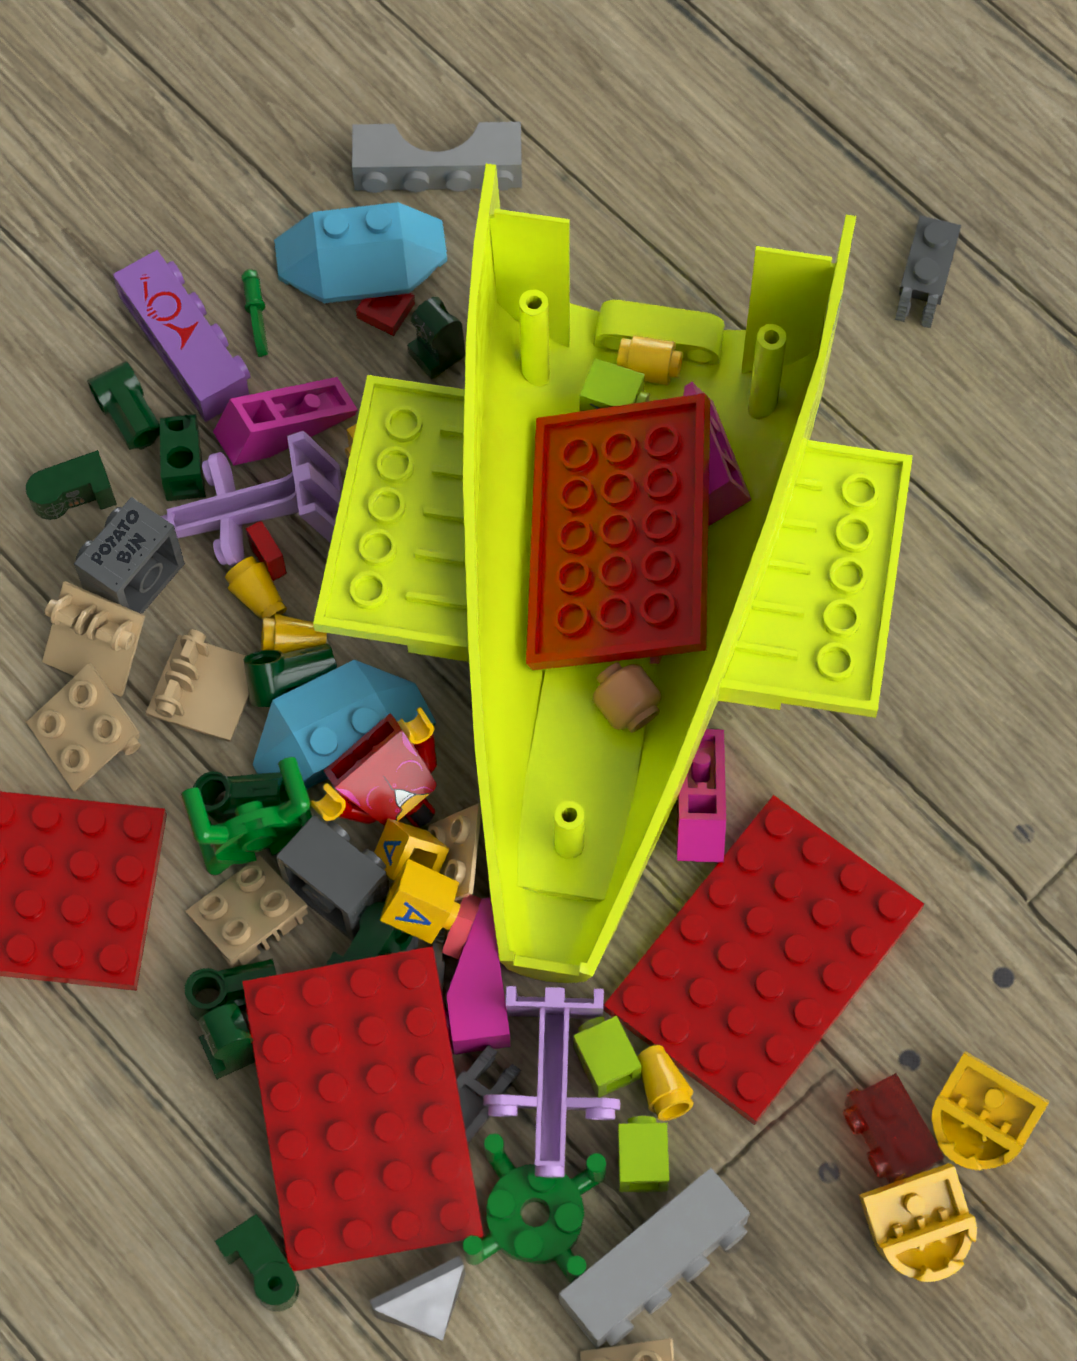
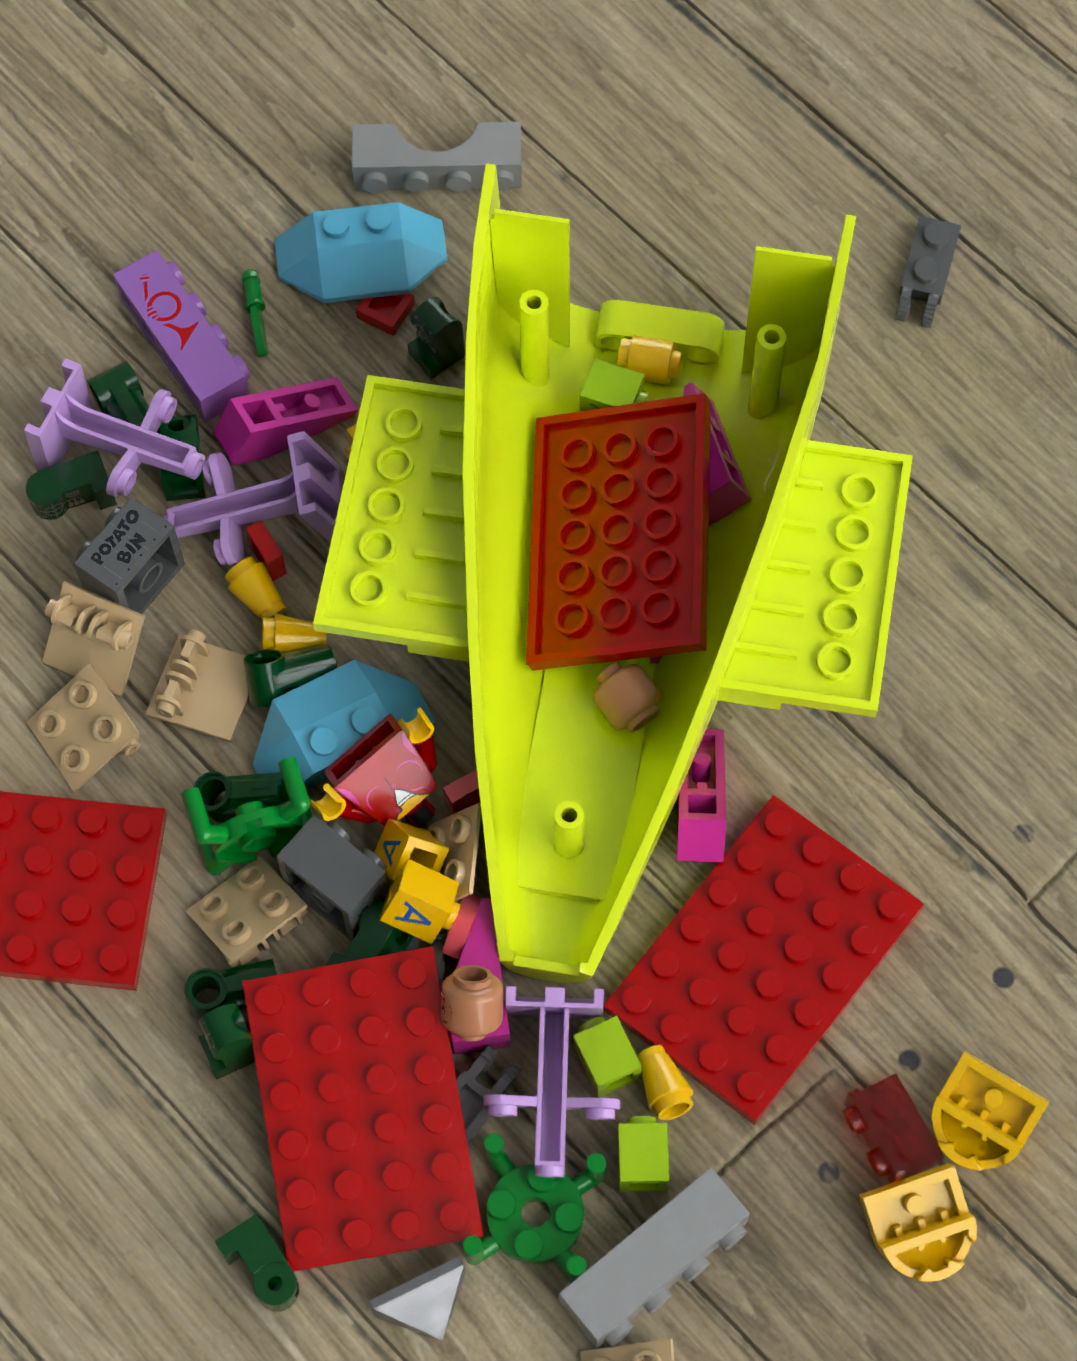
(71, 418): none -> lavender piece
(462, 793): none -> coral tile
(472, 1002): none -> nougat head

